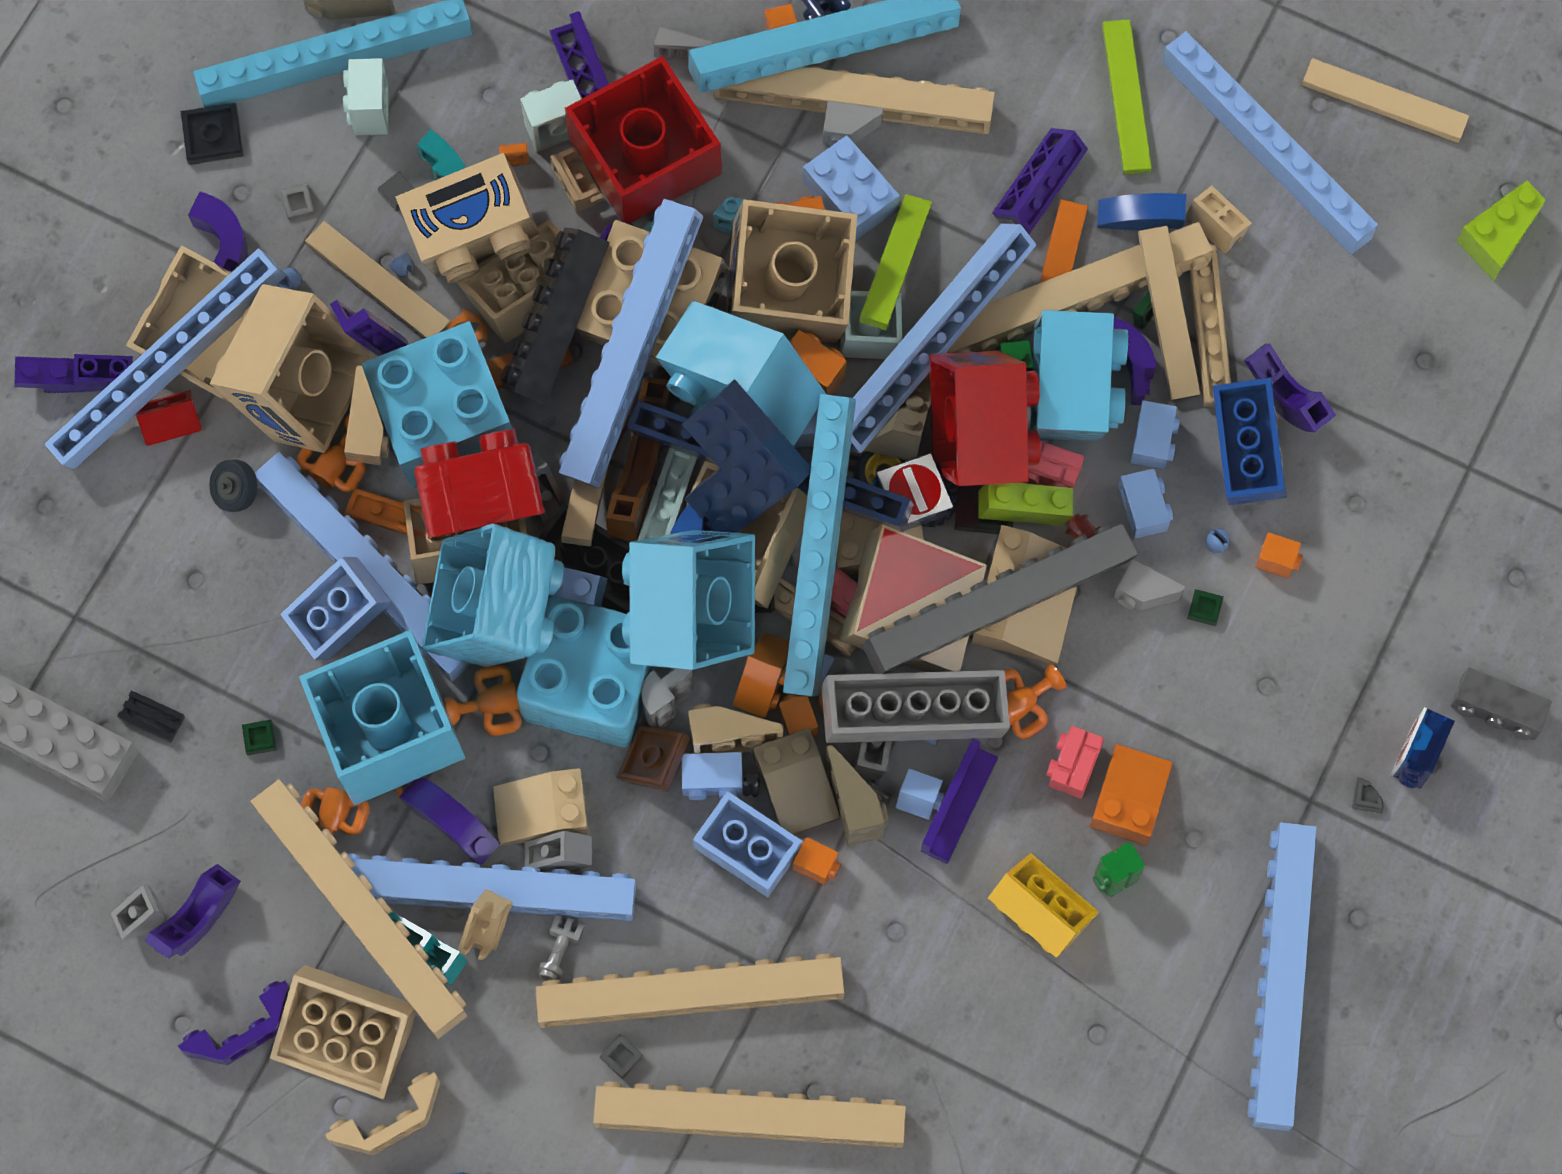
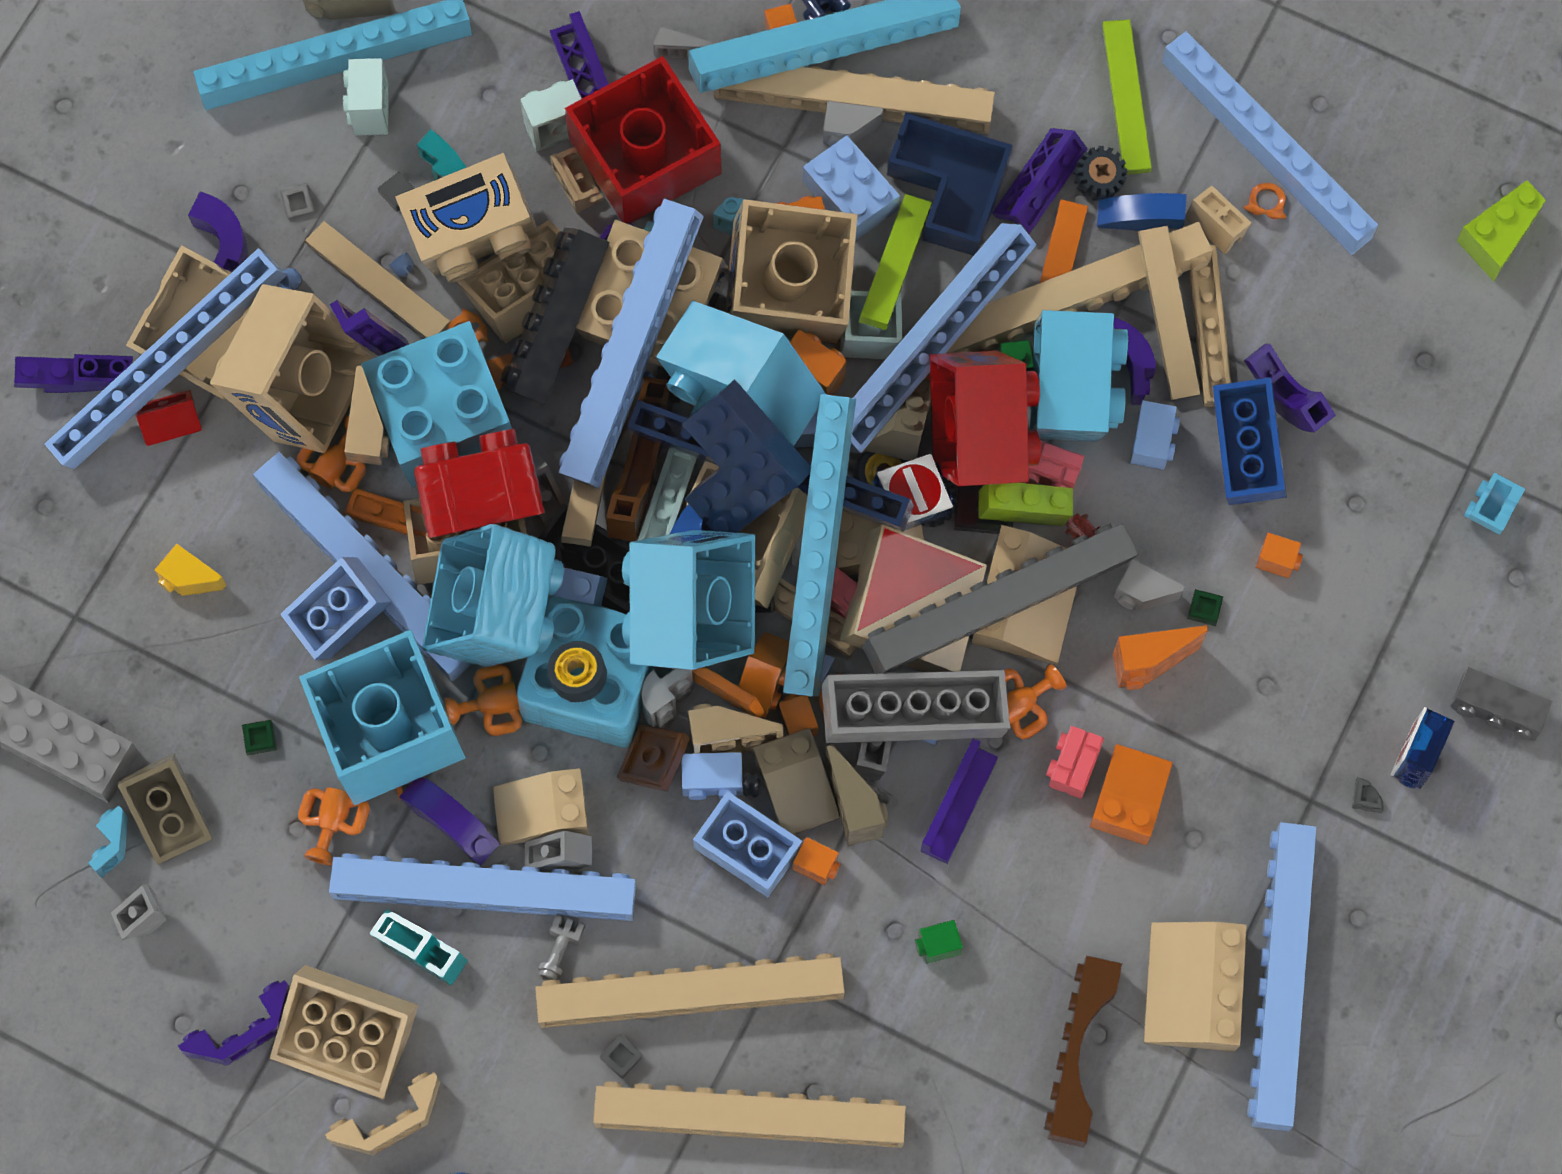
(113, 826): none -> medium azure slope
(129, 706): black tile -> none
(164, 808): none -> dark tan slope
(187, 574): none -> yellow slope
(196, 915): dark purple arch -> none
(212, 133): black tile -> none
(233, 485): black wheel -> none
(359, 909): tan brick -> none
(485, 924): tan hinge -> none
(515, 153): orange tile -> none
(572, 656): none -> wheel
(728, 691): none -> orange tile
(920, 794): light blue brick -> none
(939, 942): none -> green brick
(963, 171): none -> dark blue piece
(1042, 905): yellow slope -> none
(1071, 1113): none -> reddish brown arch
(1094, 181): none -> black wheel
(1118, 870): green brick -> none
(1143, 312): dark green tile -> none
(1145, 503): light blue brick -> none
(1148, 655): none -> orange slope
(1195, 985): none -> tan slope
(1214, 543): medium blue hinge -> none
(1277, 211): none -> orange piece
(1385, 100): tan tile -> none
(1495, 503): none -> medium azure cylinder

